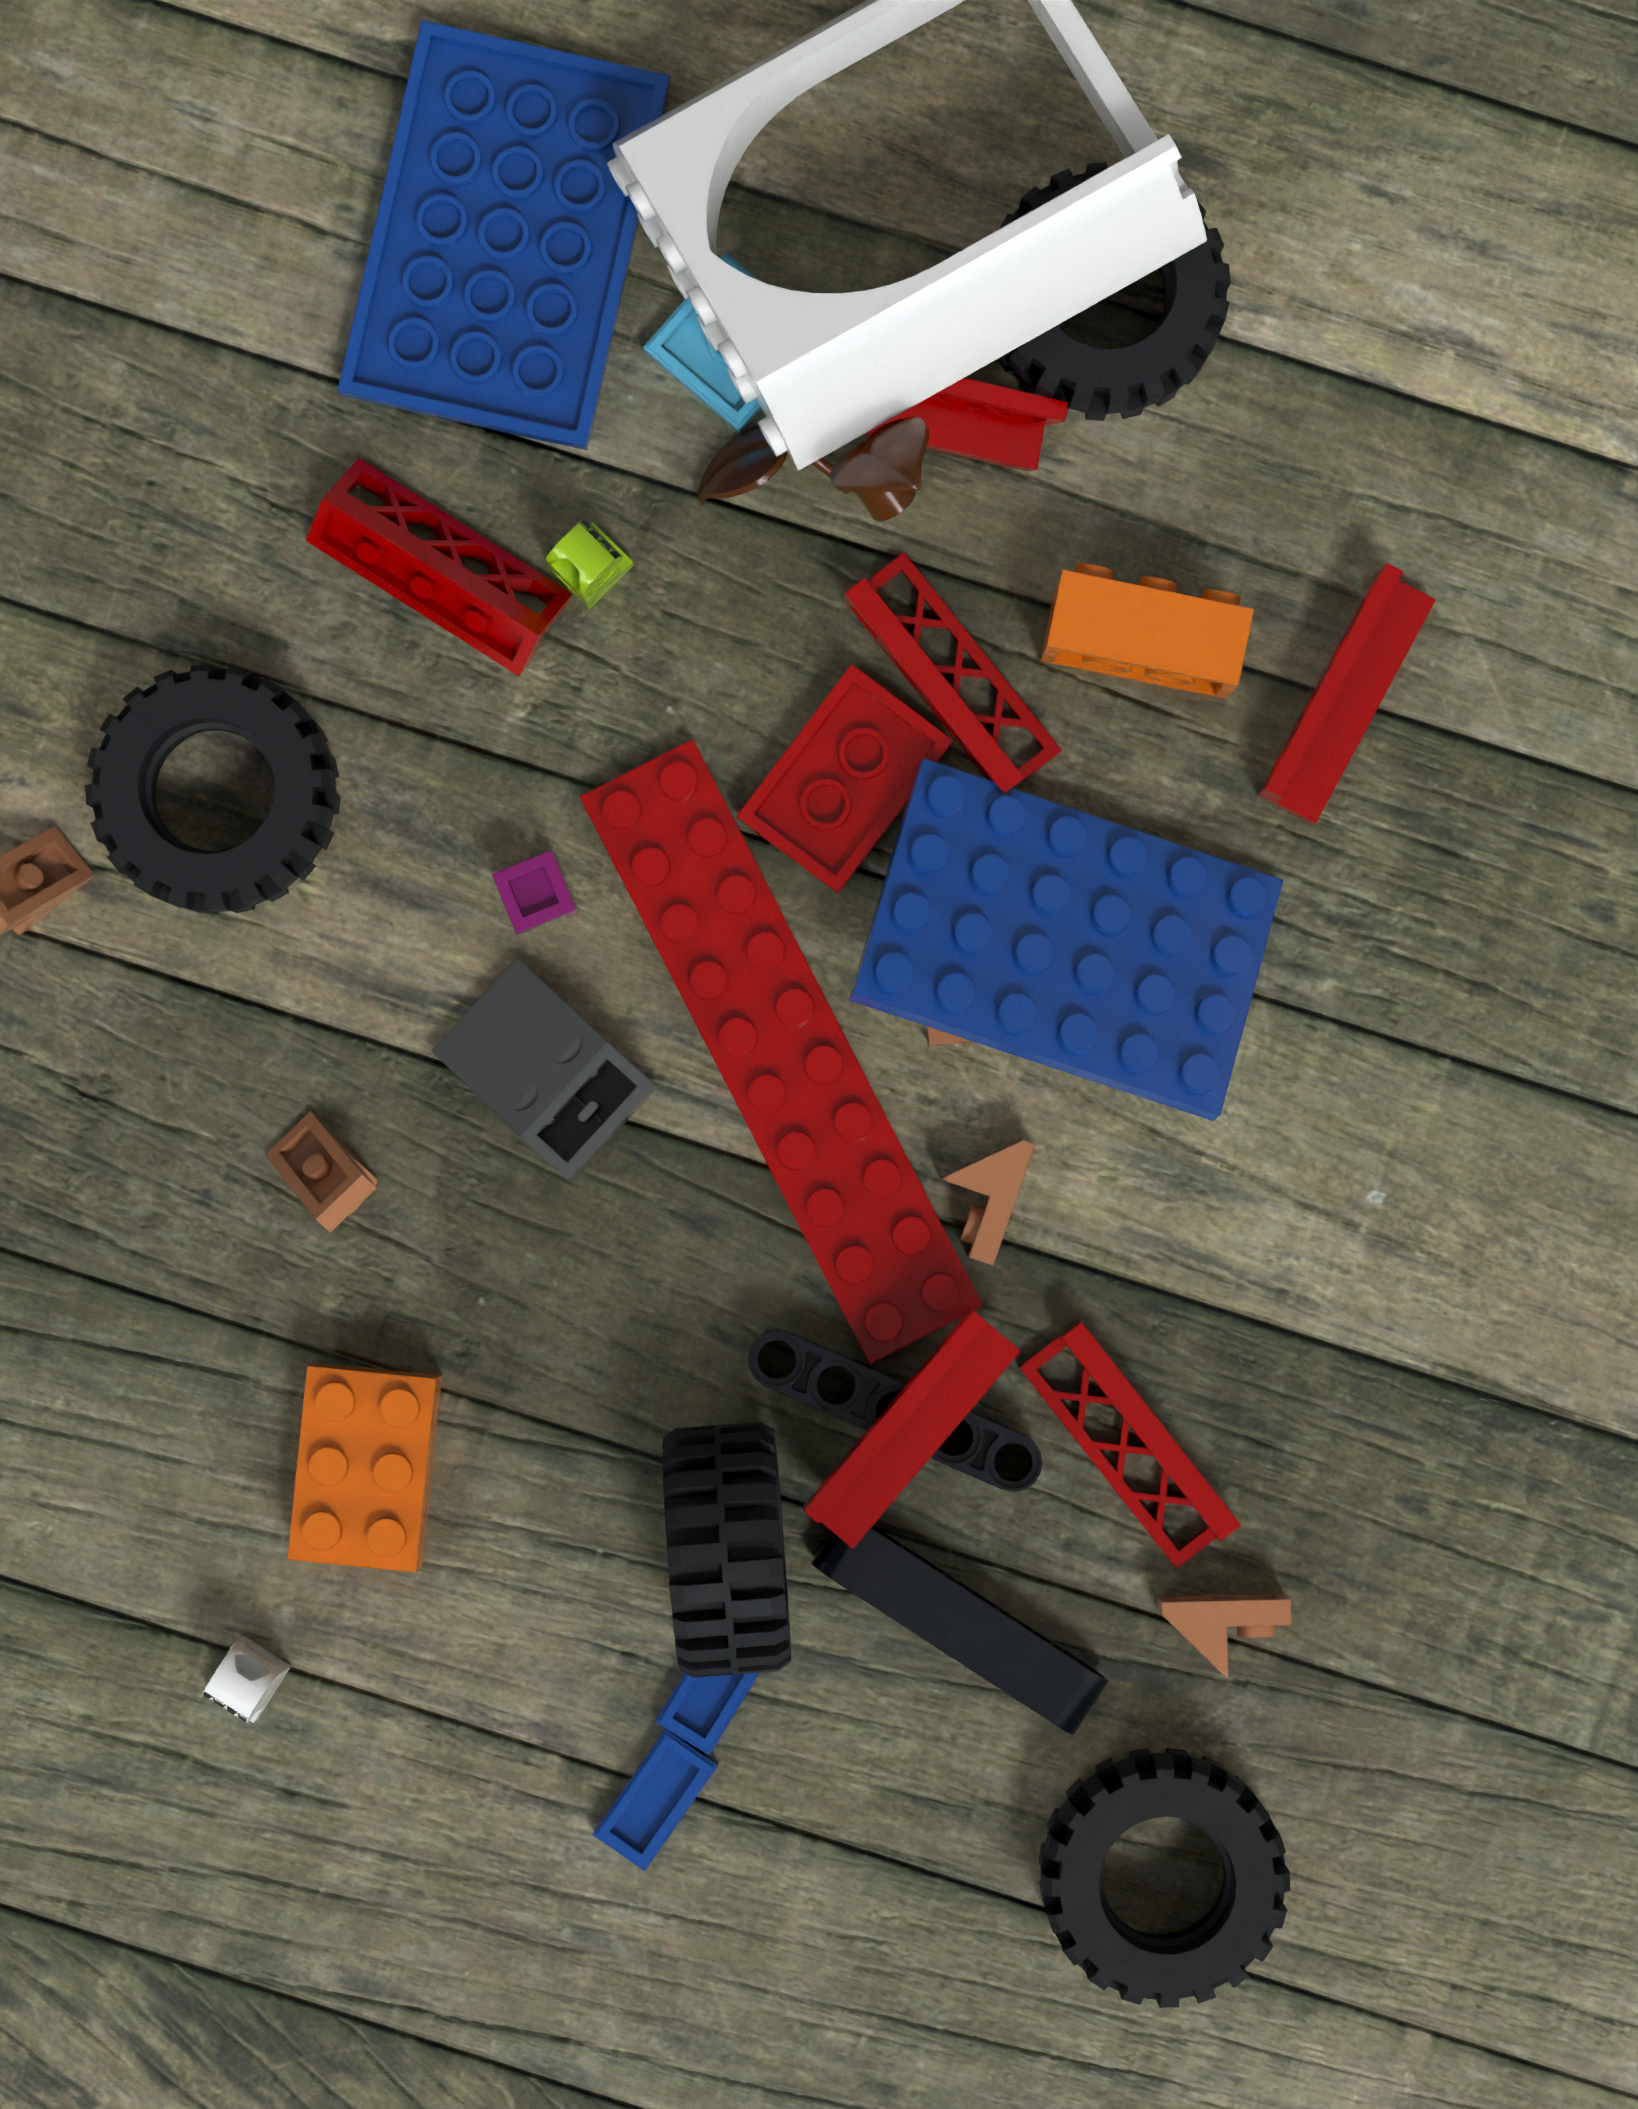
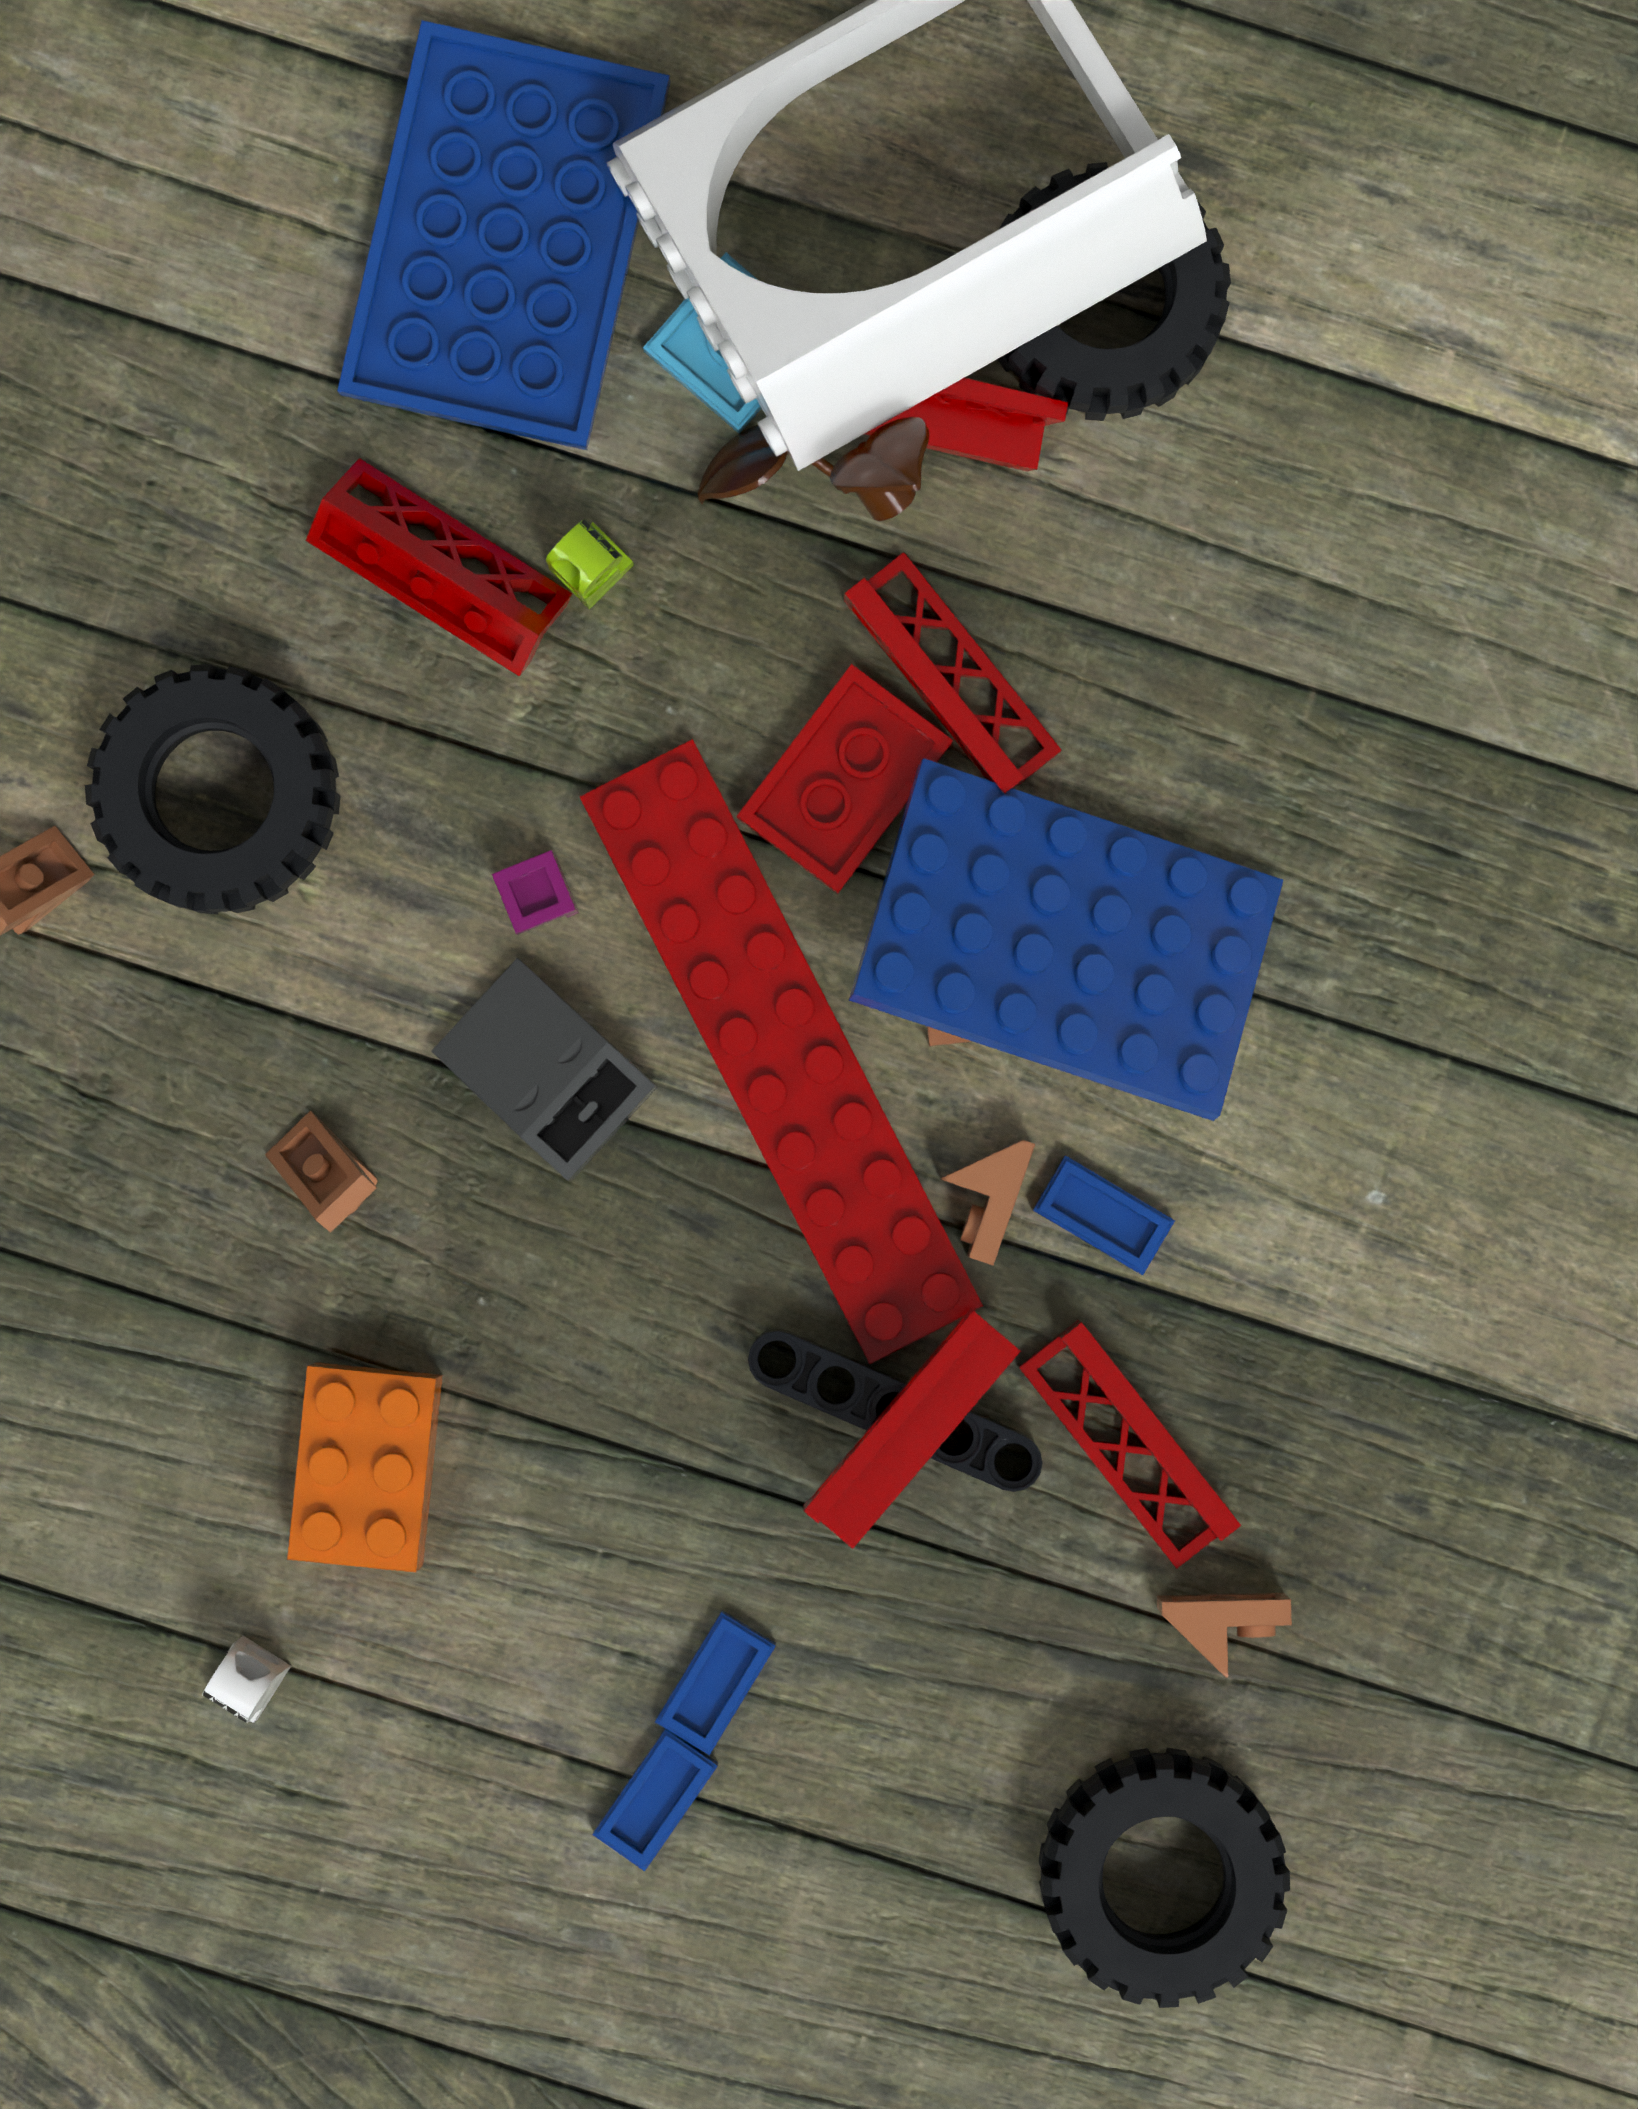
(726, 1549): black tyre -> none
(964, 1626): black beam -> none
(1103, 1215): none -> blue tile
(1147, 631): orange brick -> none
(1347, 696): red fence -> none

